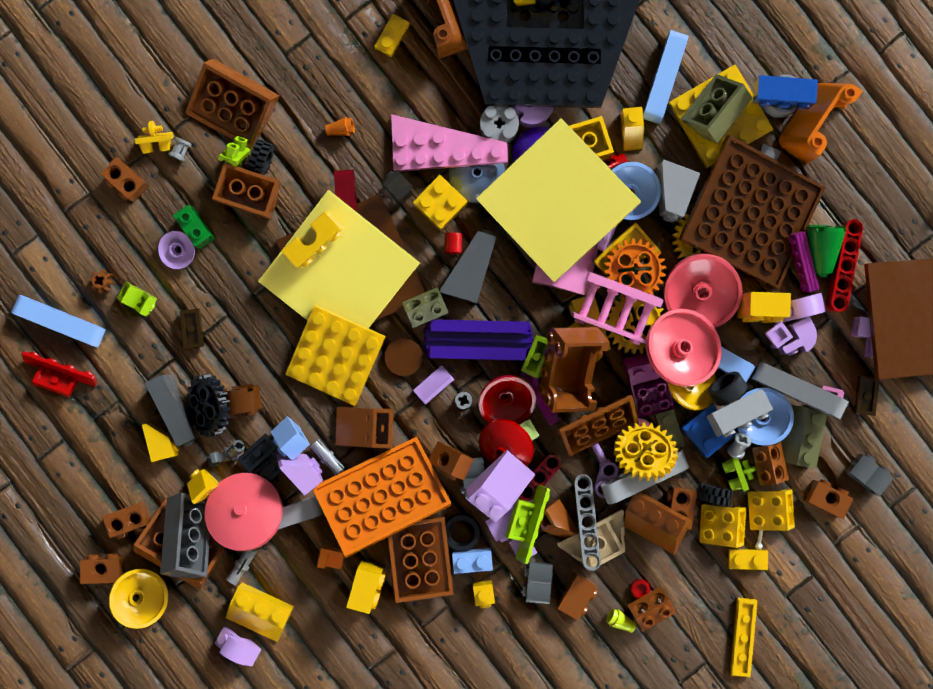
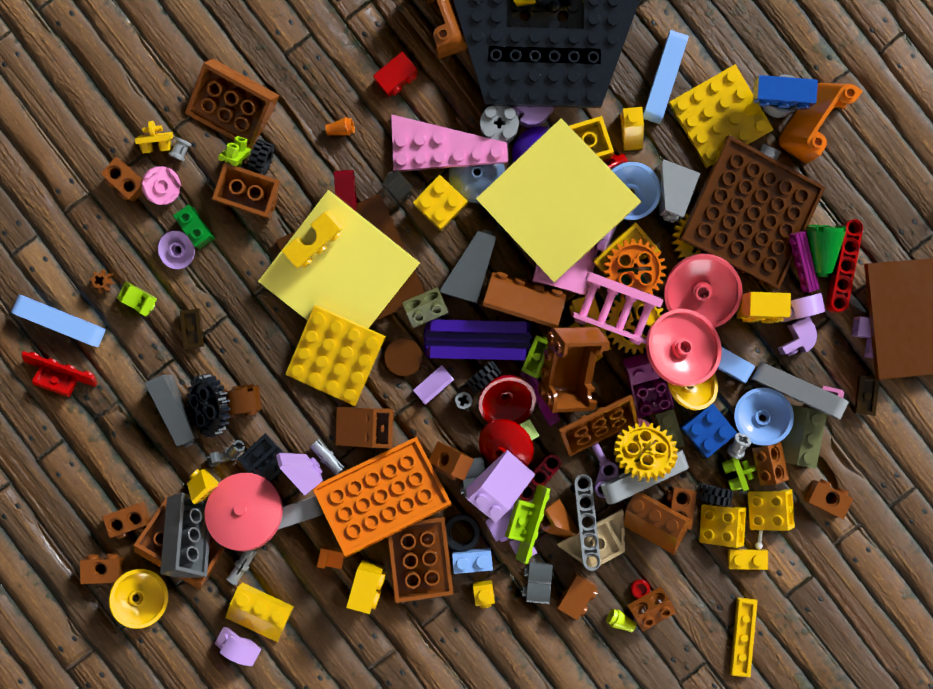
(159, 443): yellow slope -> none
(161, 185): none -> bright pink tile
(289, 438): light blue brick -> none
(392, 35): yellow plate -> none
(395, 75): none -> red brick
(453, 243): red piece -> none
(483, 377): none -> black tyre
(525, 299): none -> dark orange slope
(717, 108): olive slope -> none
(727, 388): black tyre -> none
(740, 413): light grey brick -> none
(778, 335): lavender panel -> none
(869, 474): dark grey brick -> none

